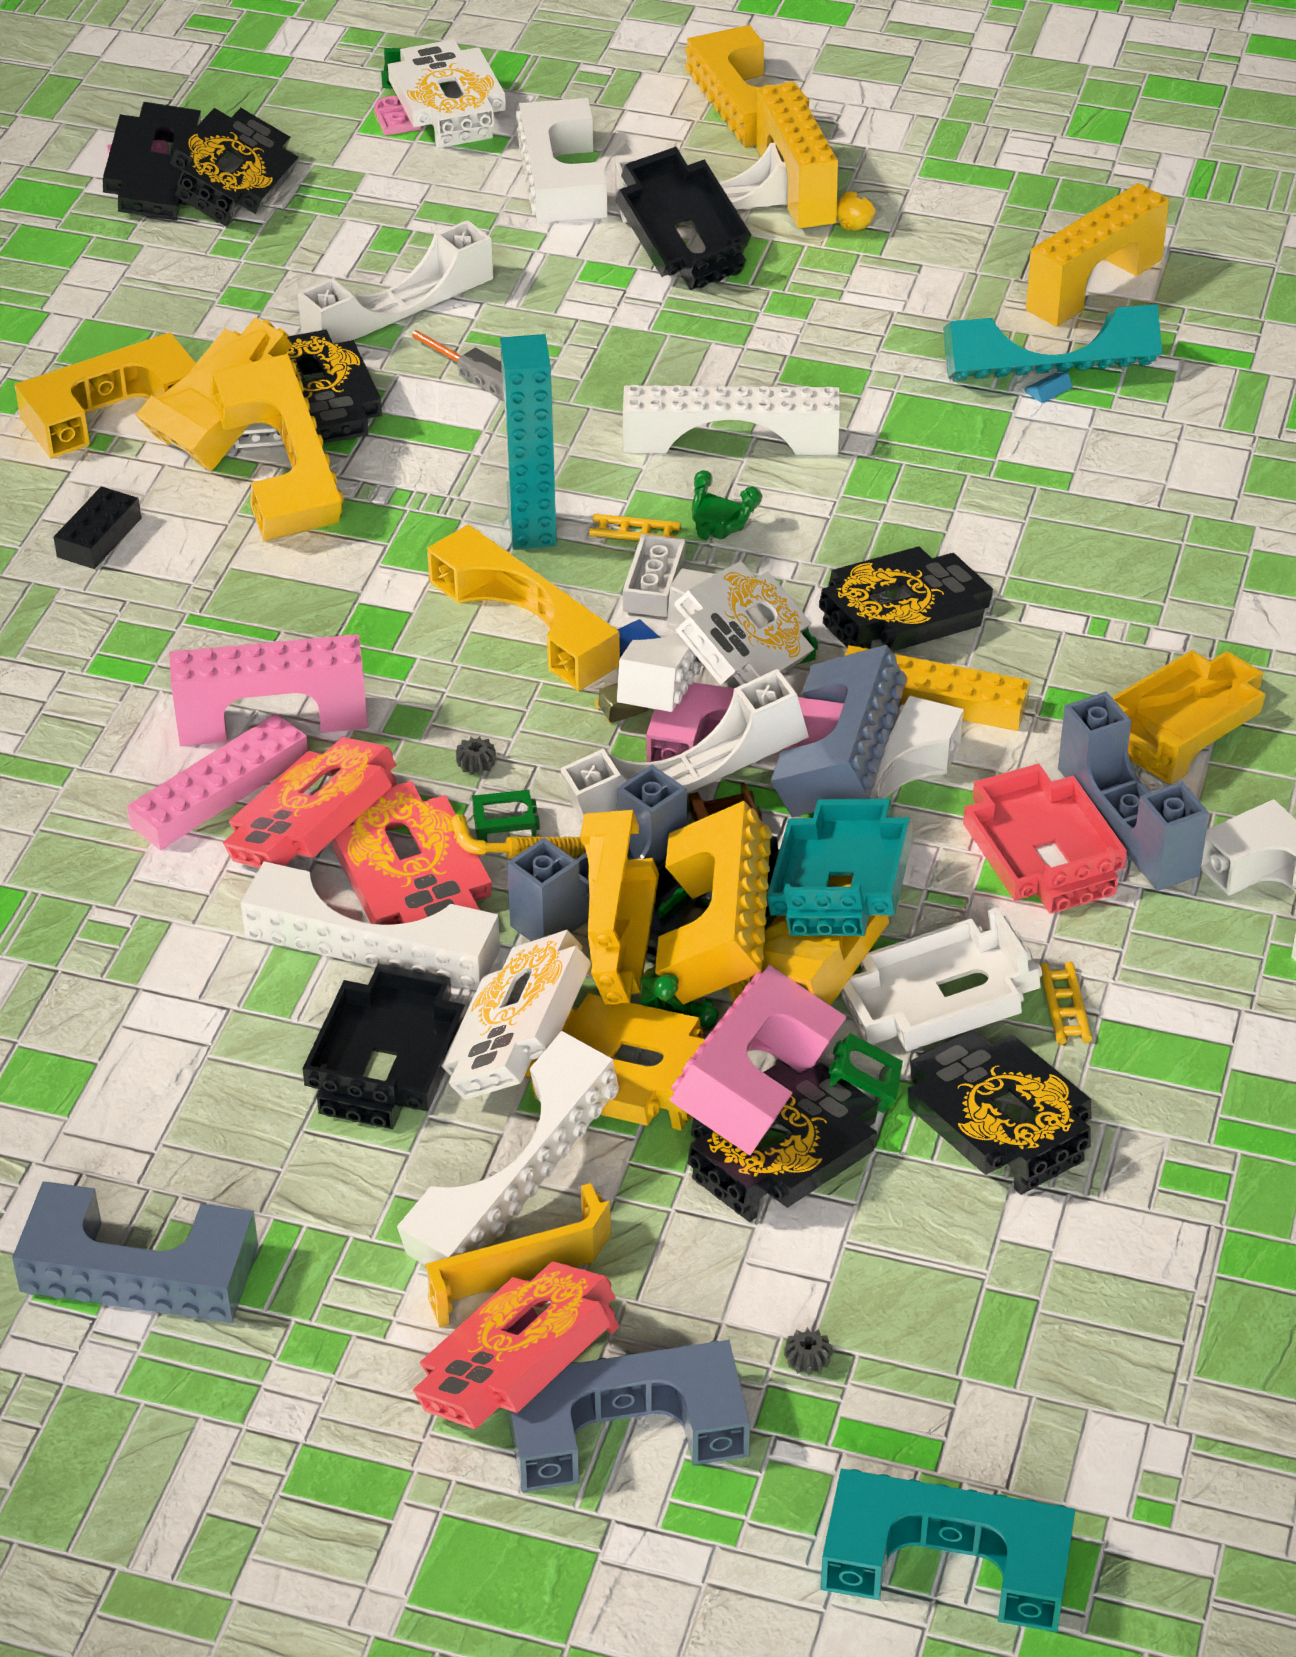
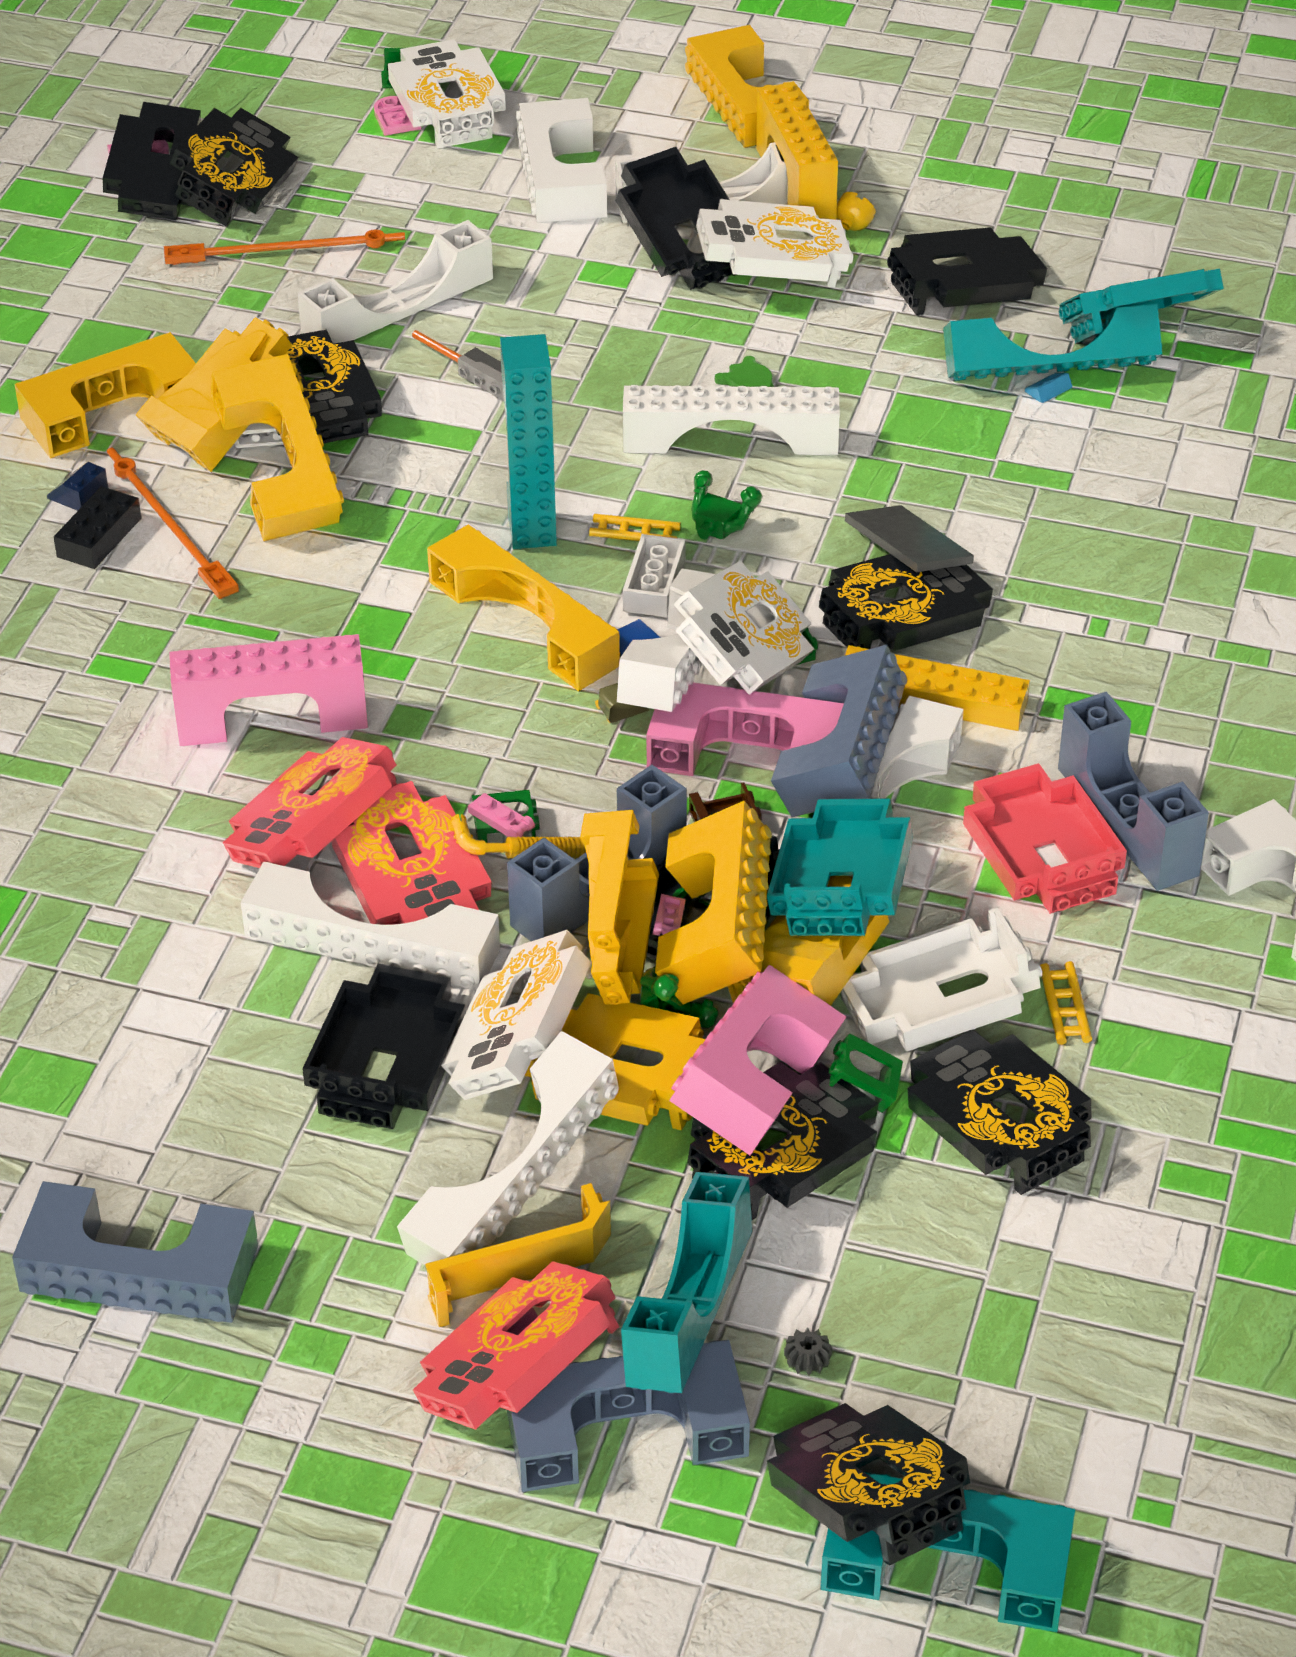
(79, 486): none -> dark blue slope
(196, 252): none -> orange bar
(211, 573): none -> orange bar
(217, 781): bright pink brick -> none
(475, 755): dark grey gear -> none
(500, 816): none -> bright pink plate
(667, 1333): none -> teal arch
(668, 914): none -> bright pink plate
(746, 374): none -> bright green tile
(748, 240): none -> white panel
(757, 724): white arch -> none
(821, 1474): none -> black panel
(909, 538): none -> dark grey tile
(997, 268): none -> black panel
(1089, 308): none -> teal panel
(1121, 231): yellow arch -> none
(1187, 709): yellow panel -> none

